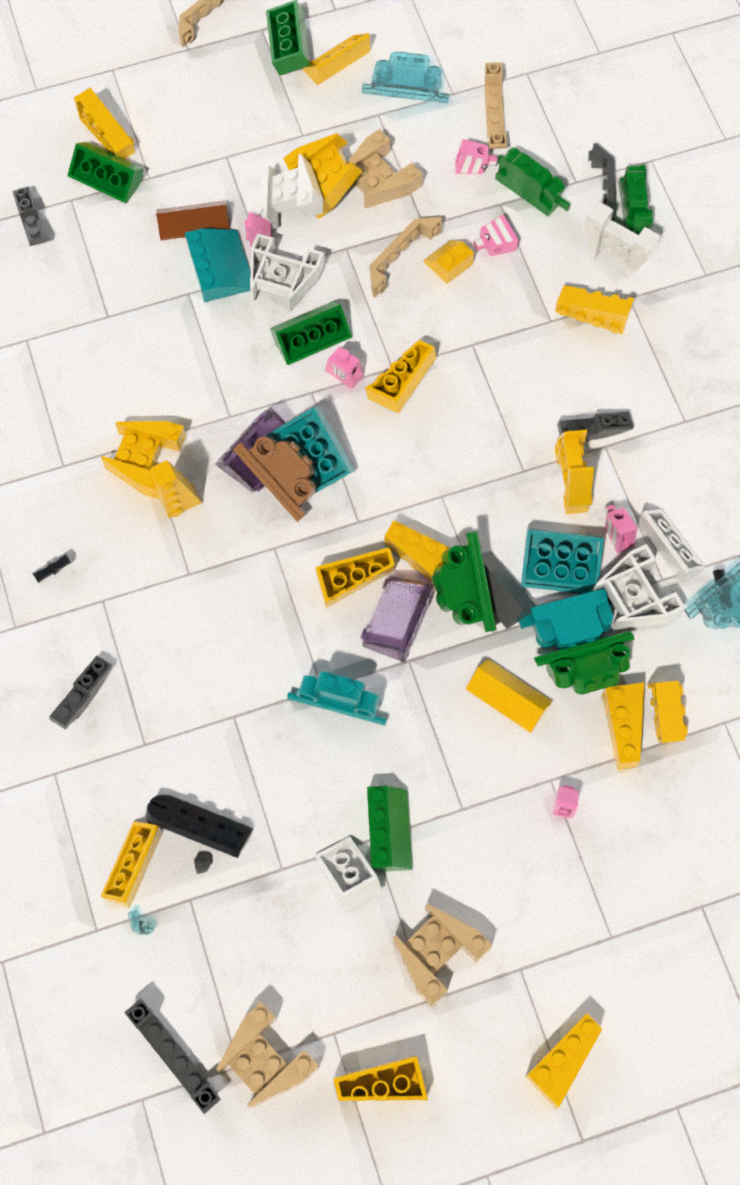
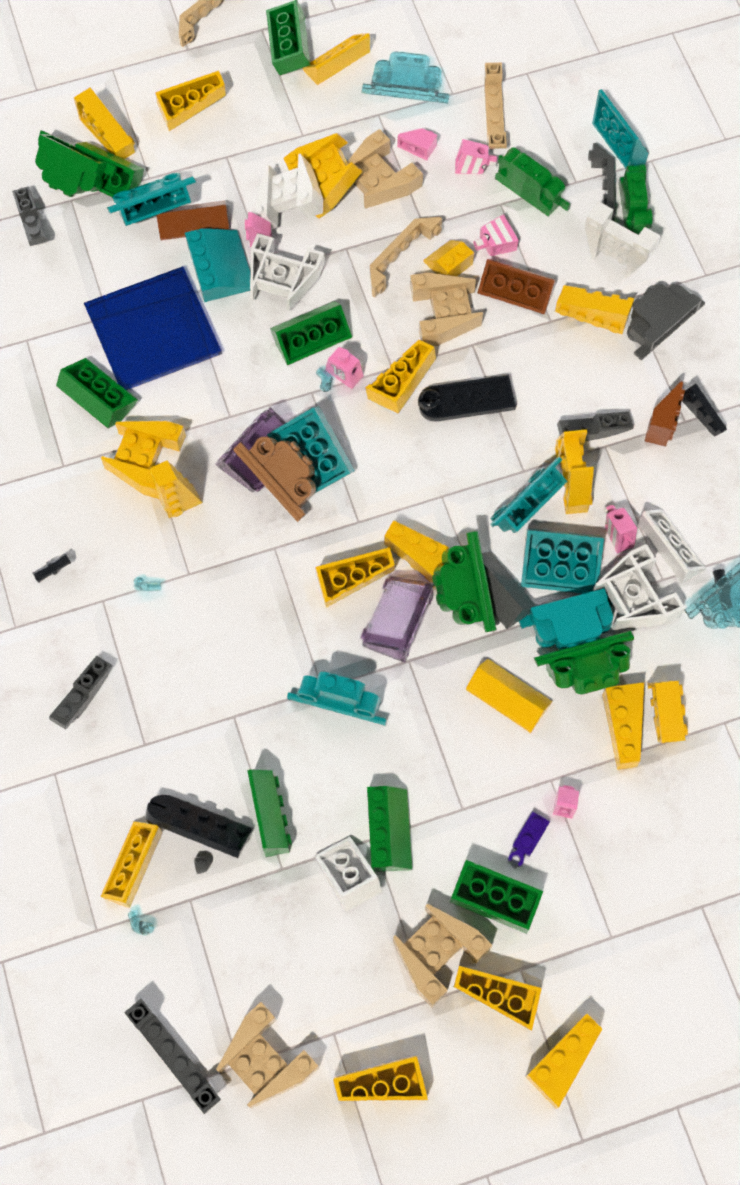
(70, 167): none -> green brick
(95, 392): none -> green slope
(140, 585): none -> clear light blue arm
(152, 198): none -> teal brick
(152, 328): none -> clear blue tile
(189, 98): none -> yellow wedge
(268, 812): none -> green slope
(327, 379): none -> clear light blue arm
(418, 142): none -> bright pink slope
(449, 306): none -> tan wedge
(466, 399): none -> black plate
(496, 896): none -> green brick
(503, 995): none -> yellow wedge
(516, 286): none -> dark orange slope
(529, 837): none -> dark purple plate
(531, 499): none -> teal brick
(617, 132): none -> teal slope
(659, 315): none -> dark grey brick
(664, 417): none -> dark orange slope
(702, 409): none -> black wing

